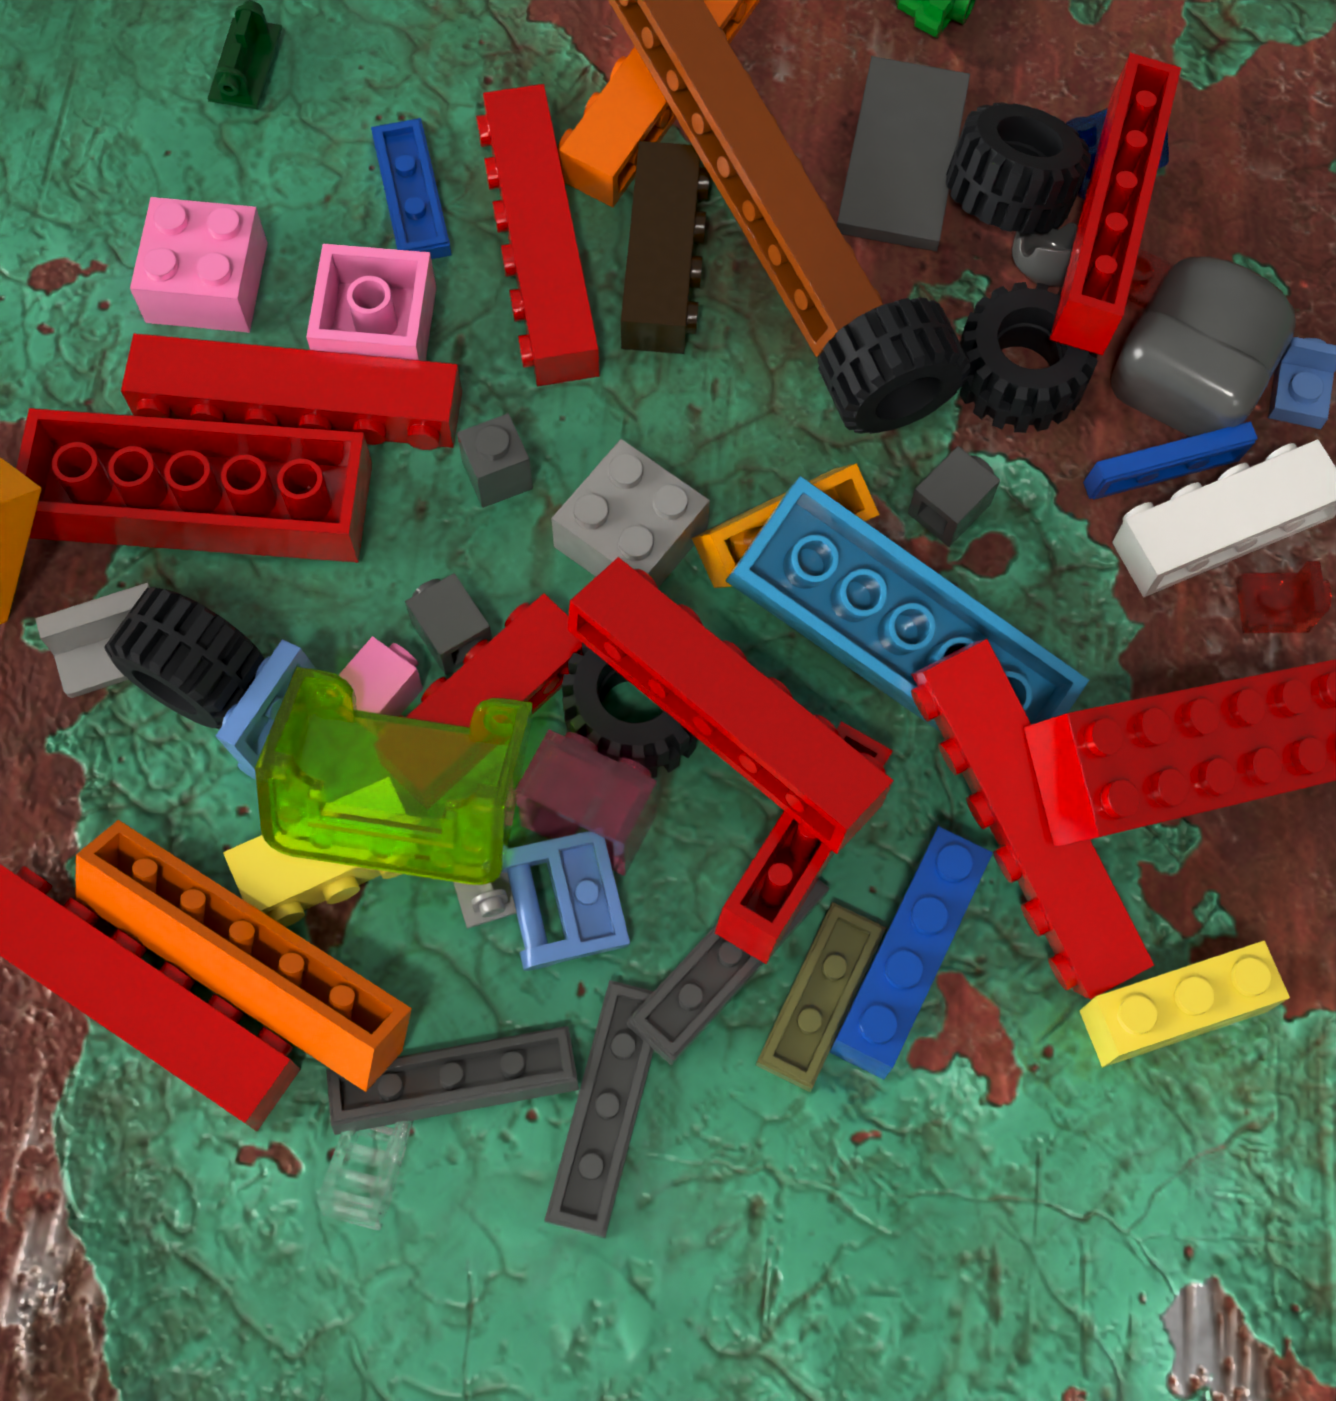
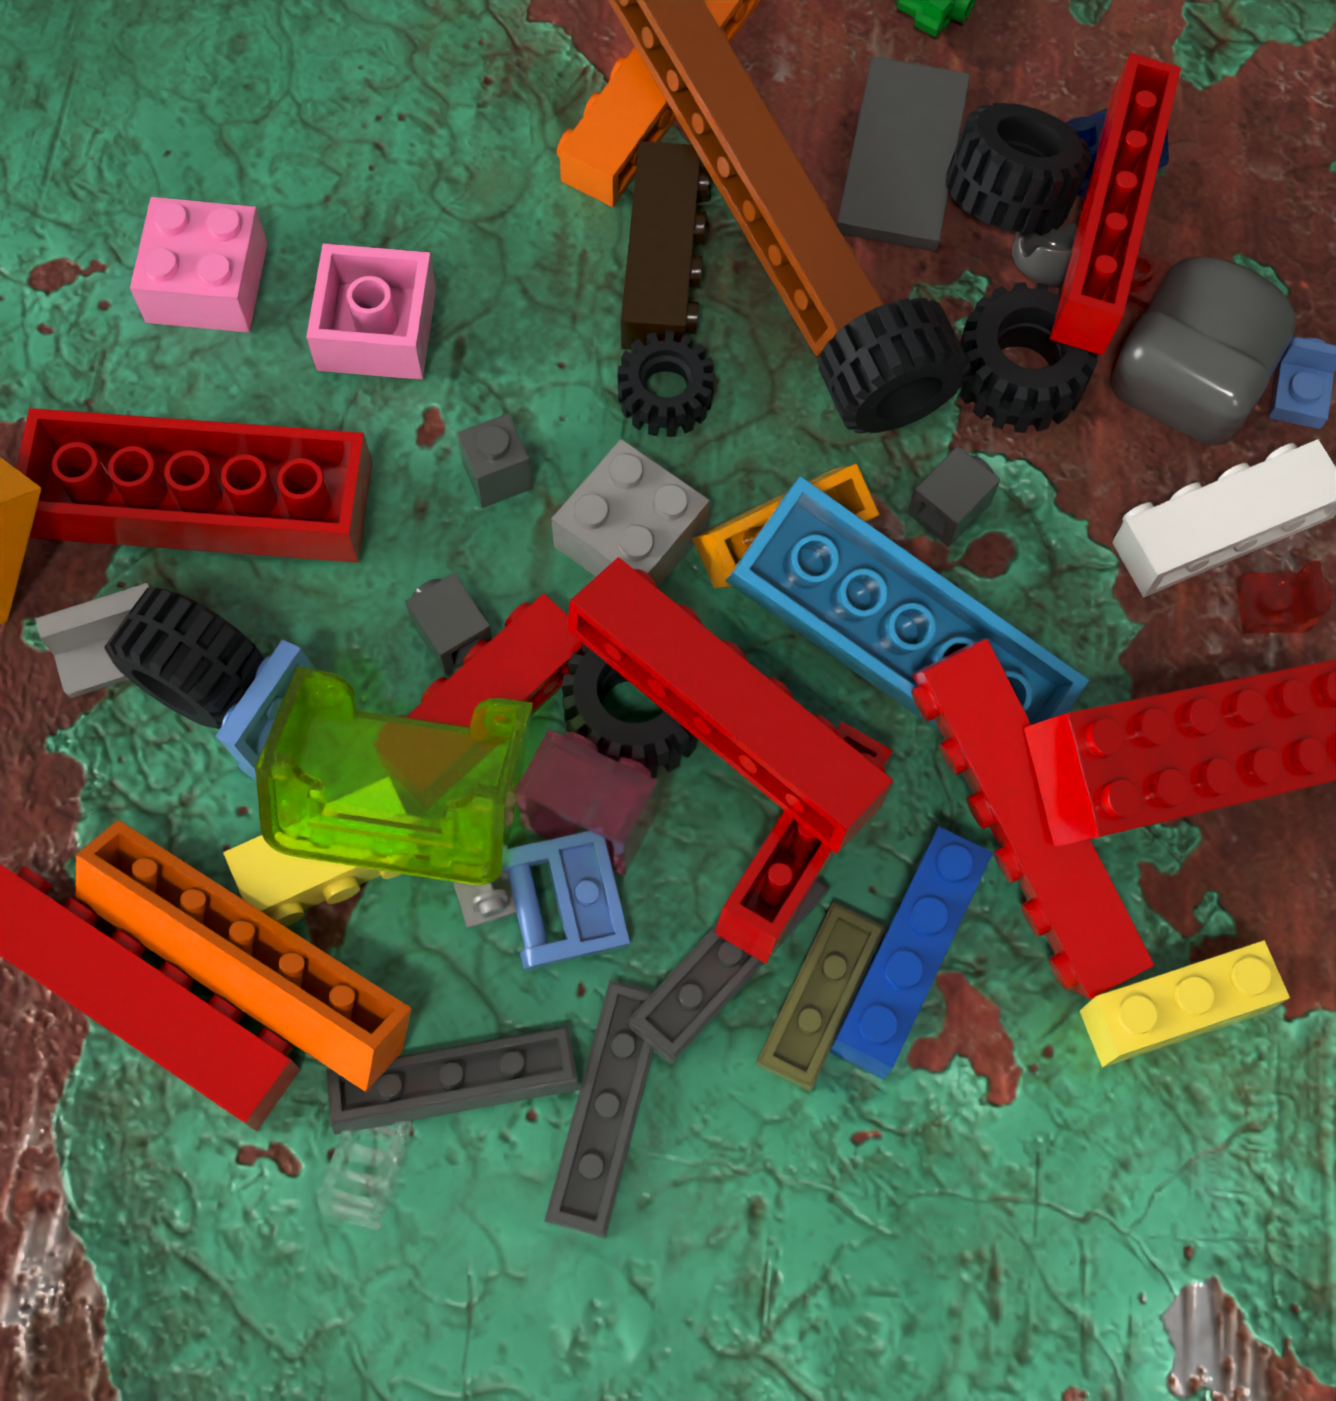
(245, 58): dark green hinge -> none
(294, 388): red brick -> none
(383, 678): bright pink brick -> none
(411, 188): blue tile -> none
(540, 236): red brick -> none
(669, 357): none -> black tyre
(1169, 461): blue tile -> none

